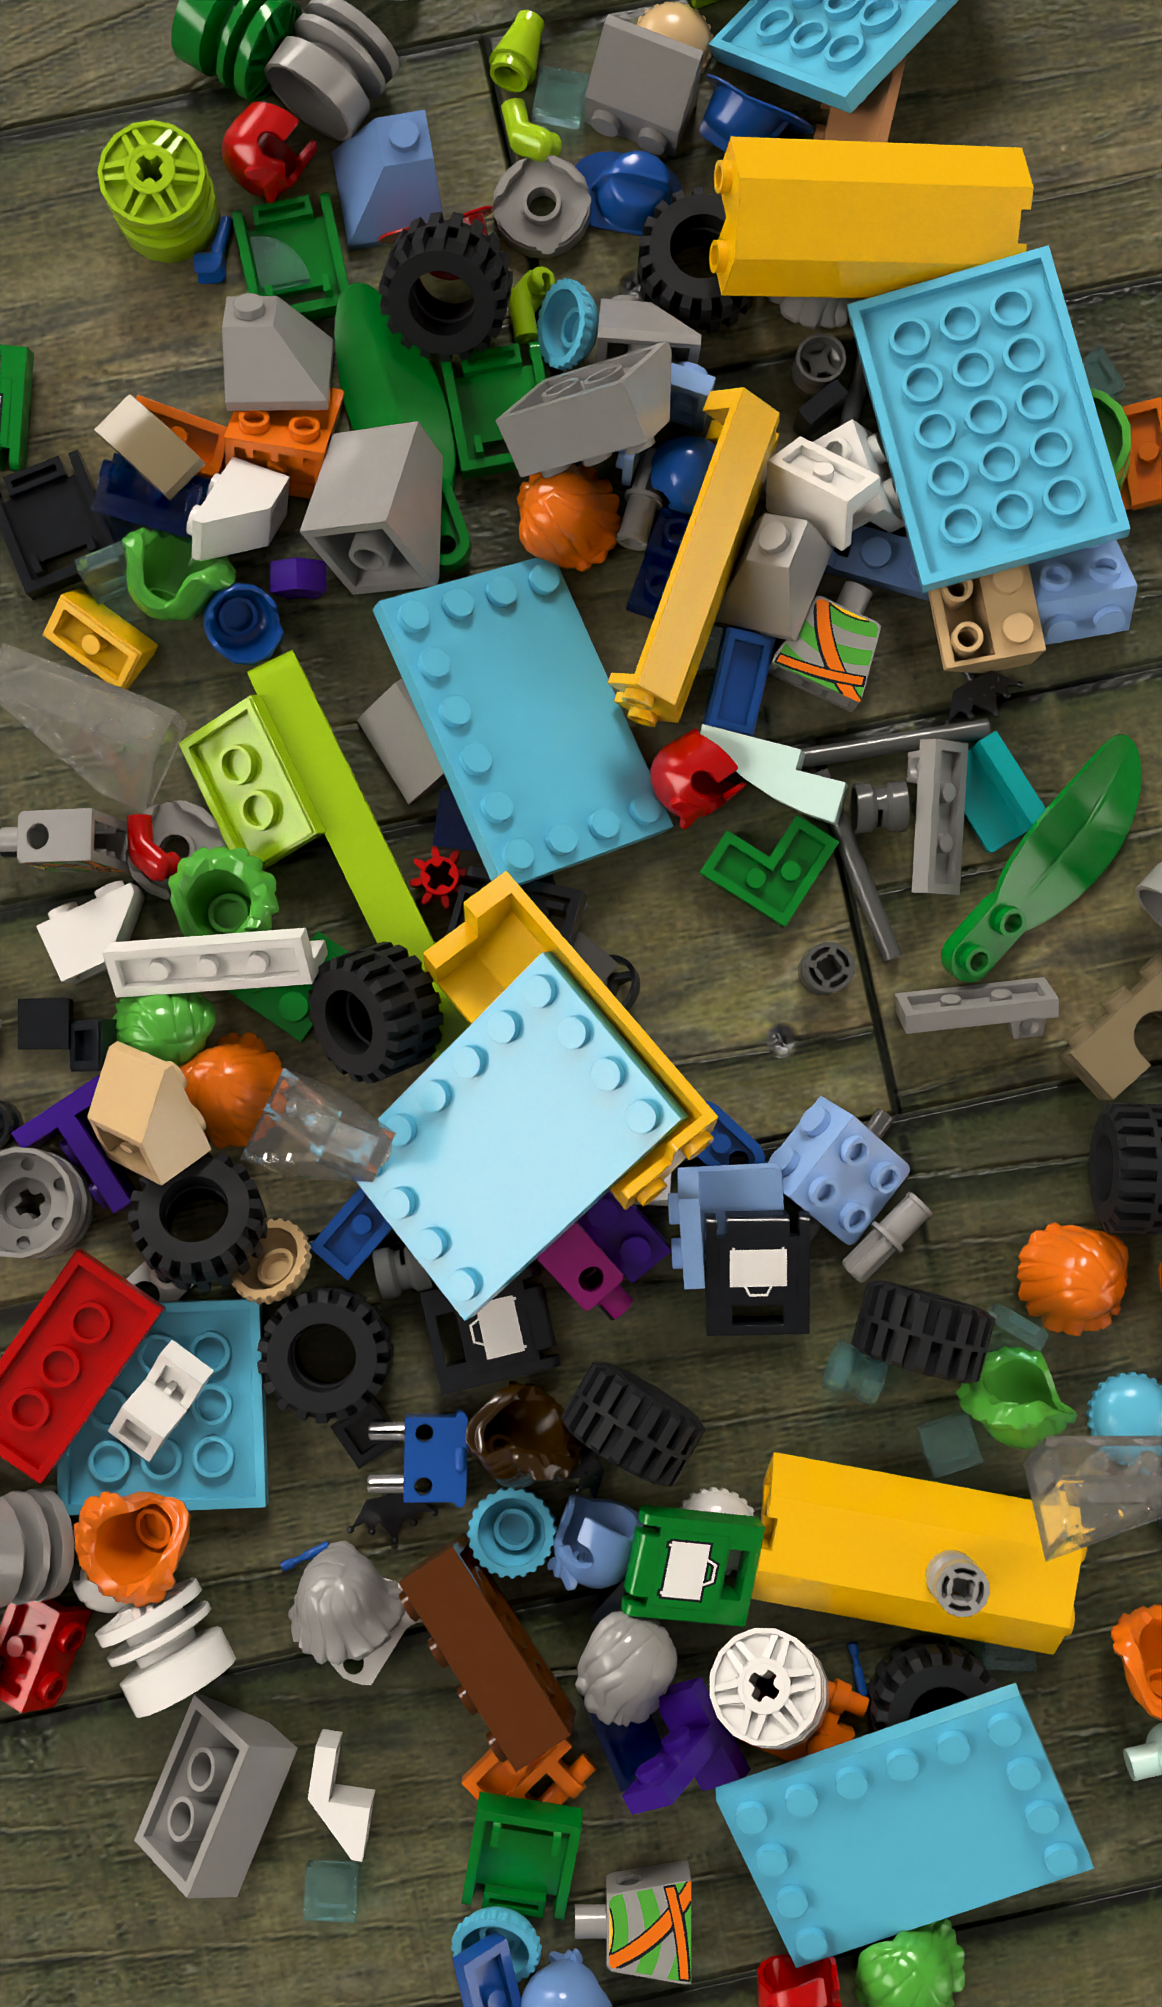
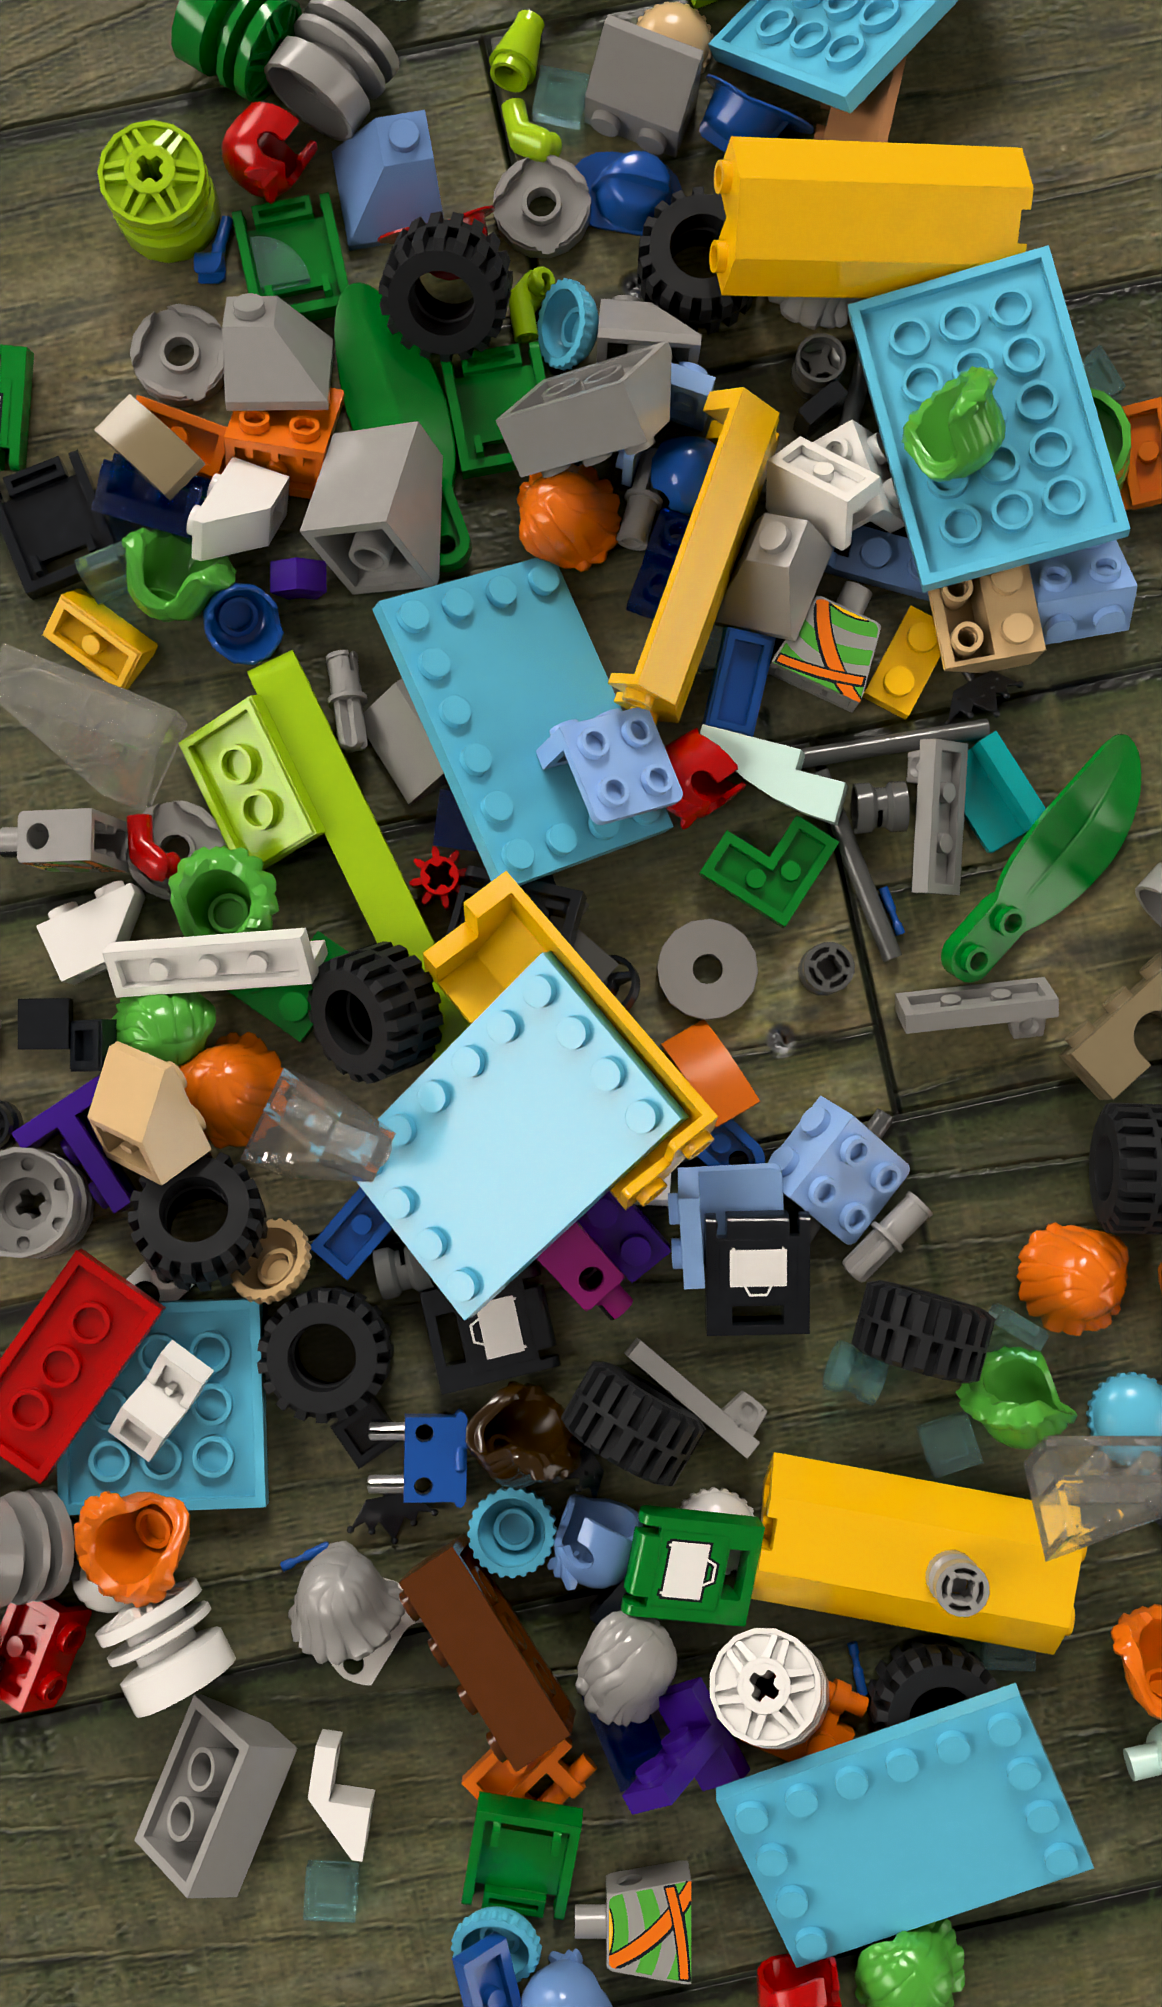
(161, 333): none -> light grey tile
(347, 700): none -> light grey axle
(615, 763): none -> light blue bracket
(711, 1071): none -> orange slope
(734, 1422): none -> light grey hinge
(737, 969): none -> light grey tile
(891, 910): none -> blue piece
(905, 664): none -> yellow plate
(956, 427): none -> bright green hair

